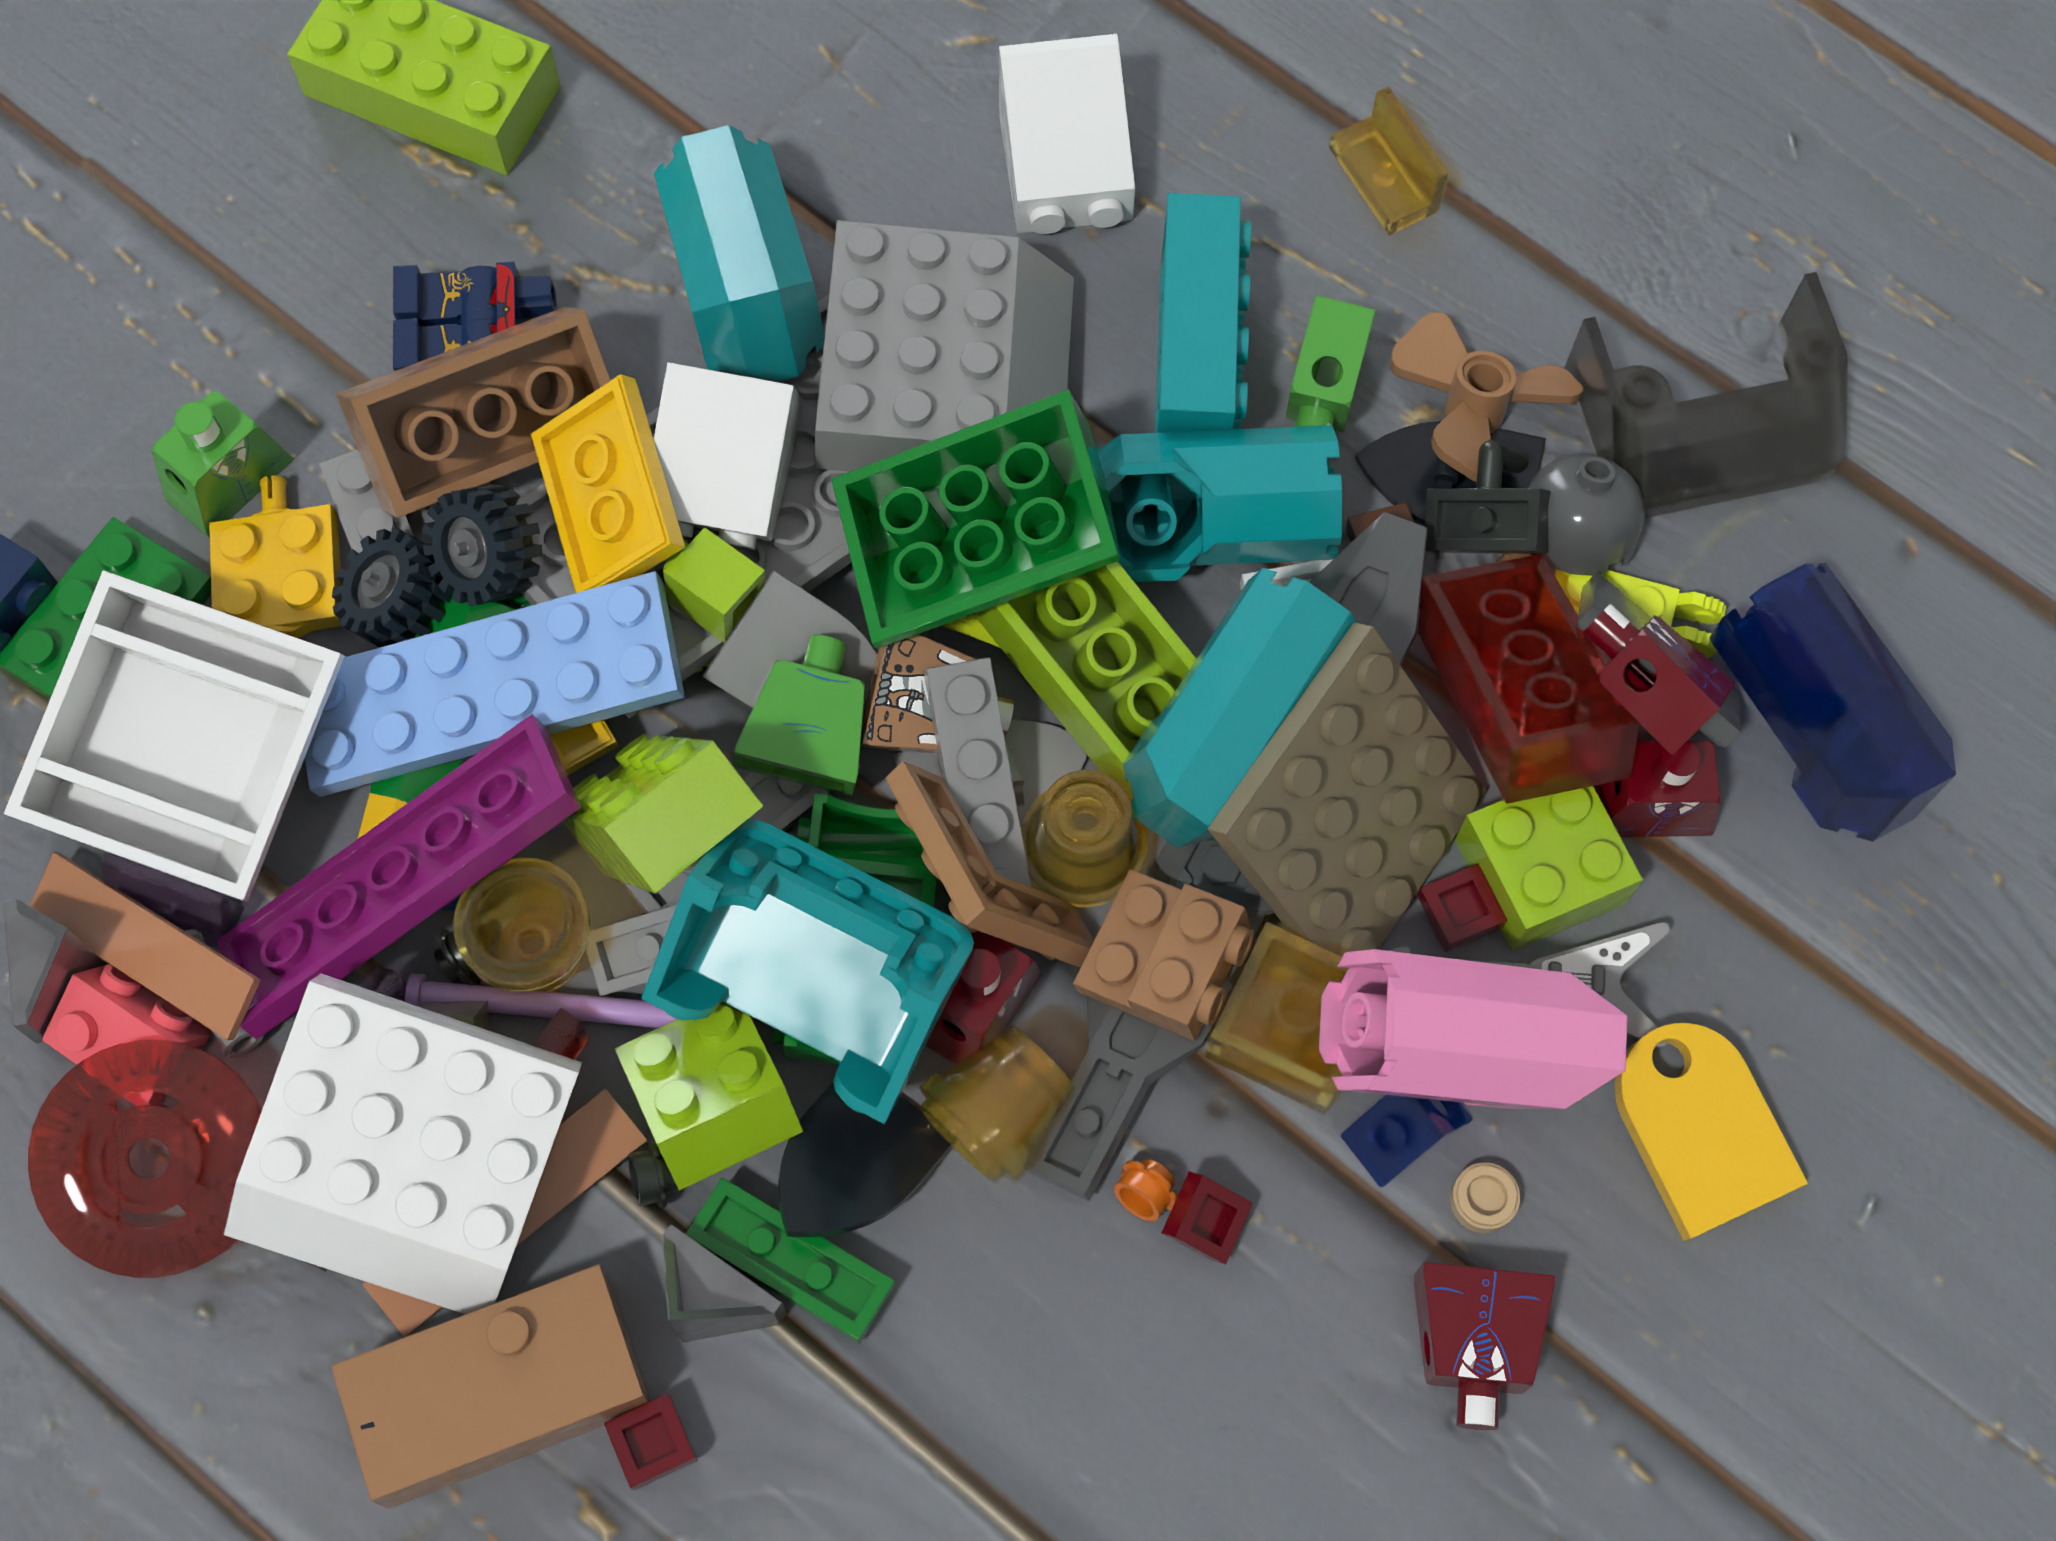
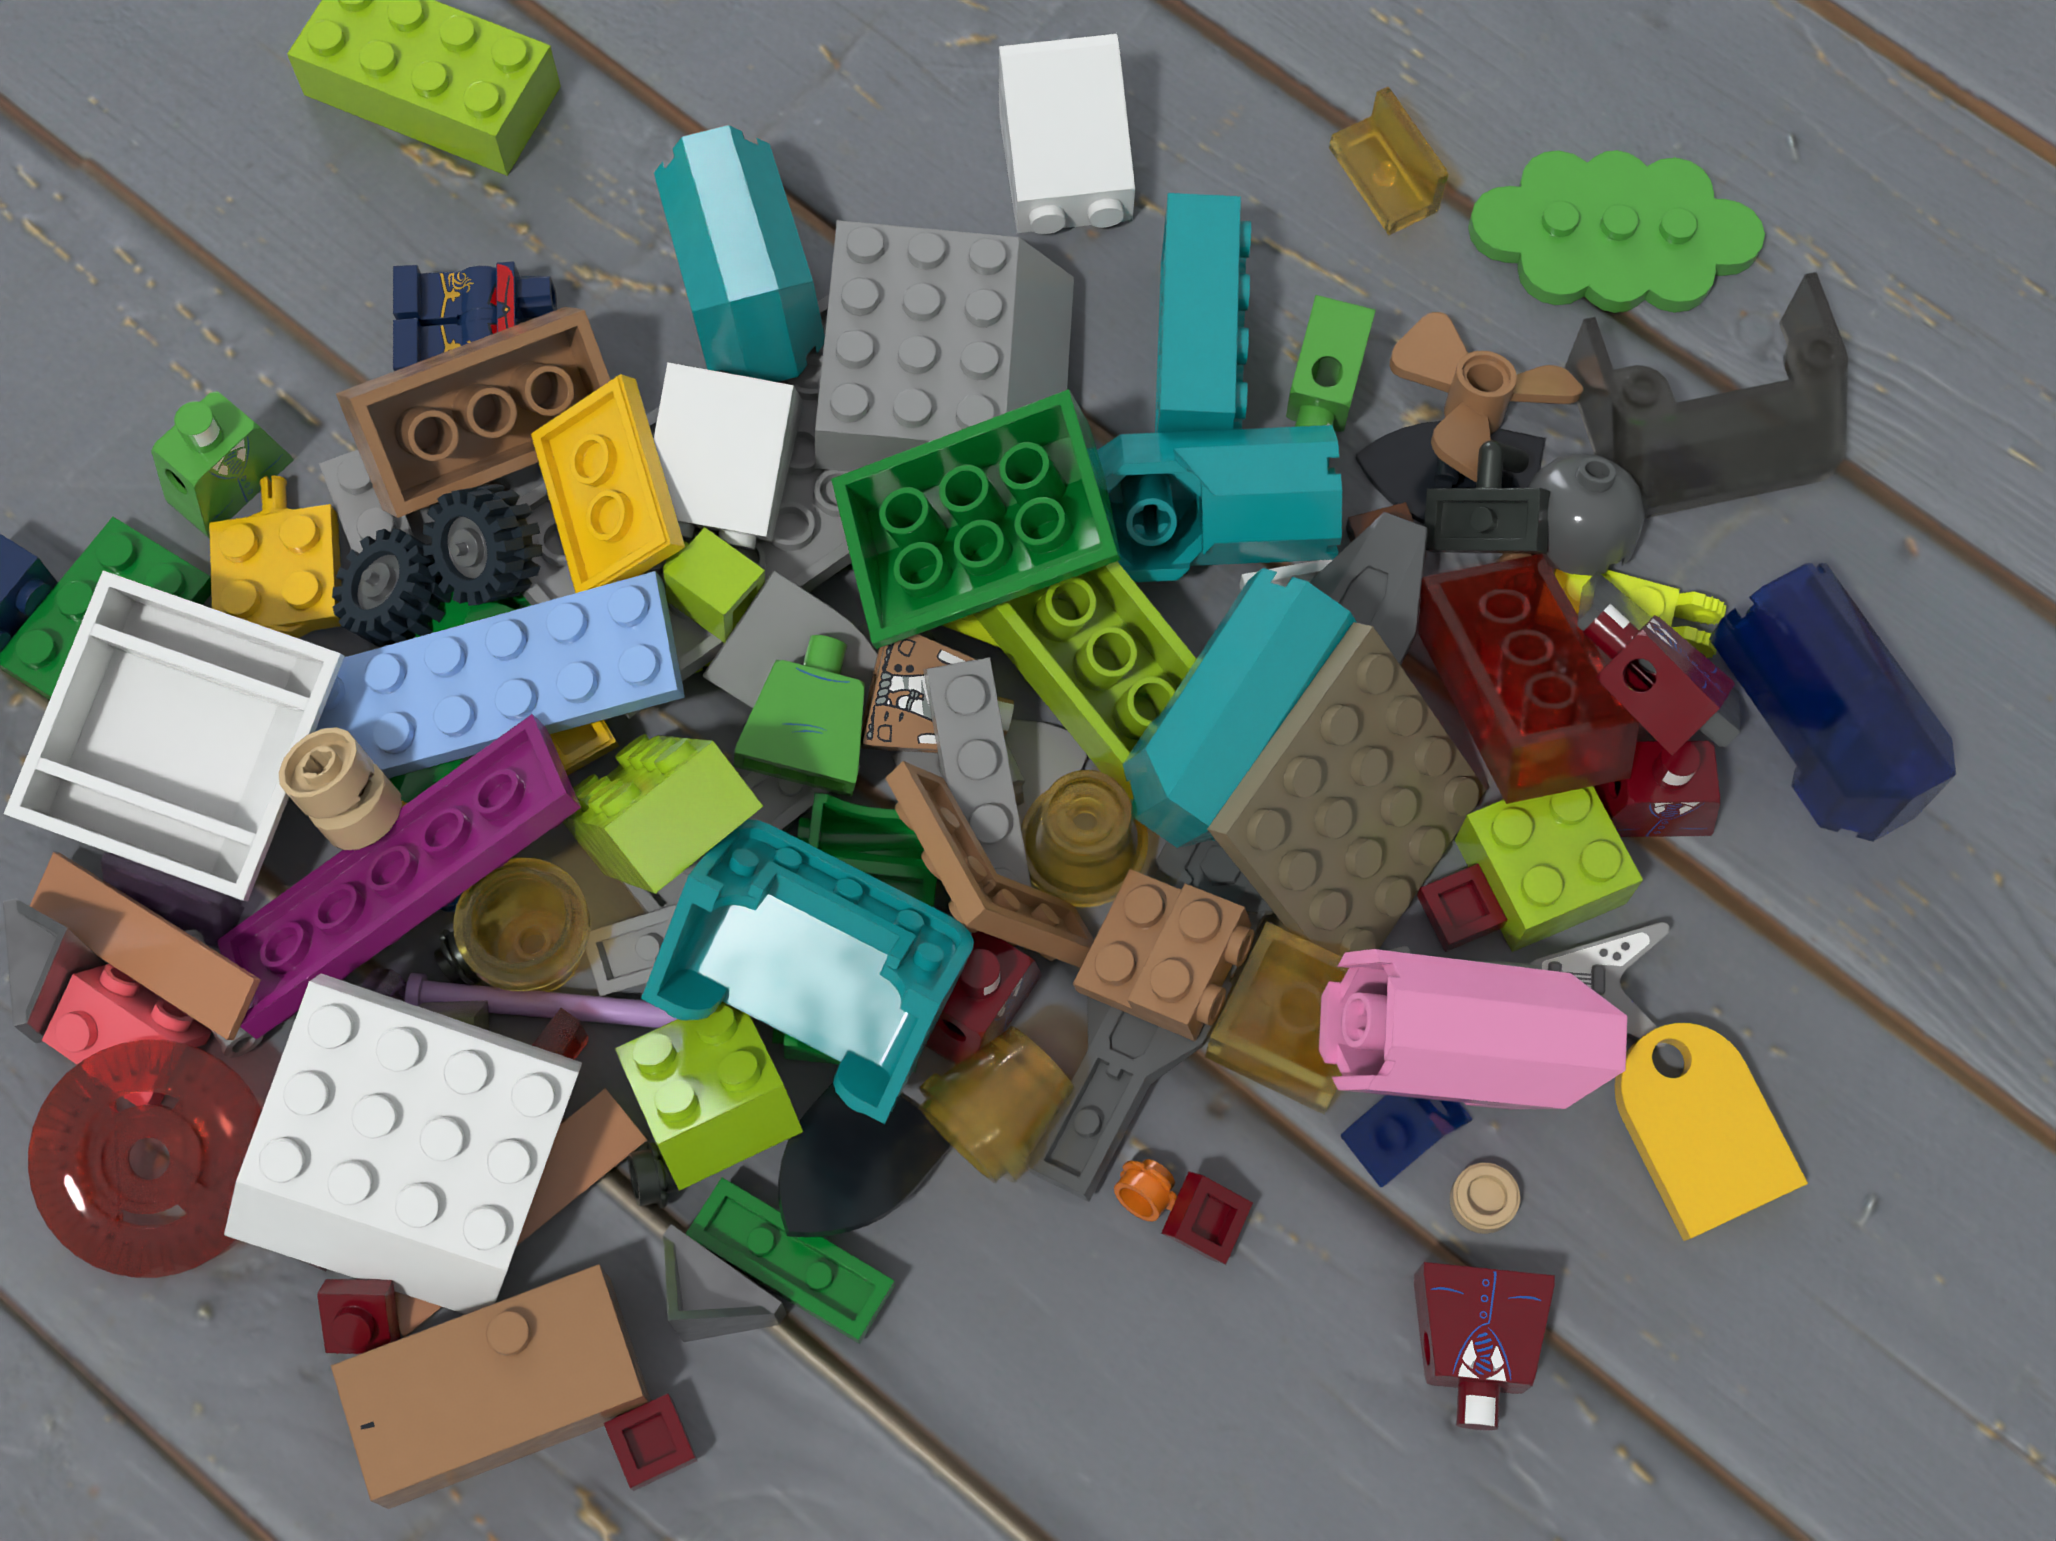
(340, 788): none -> tan wheel
(357, 1315): none -> dark red plate
(1616, 231): none -> bright green plate

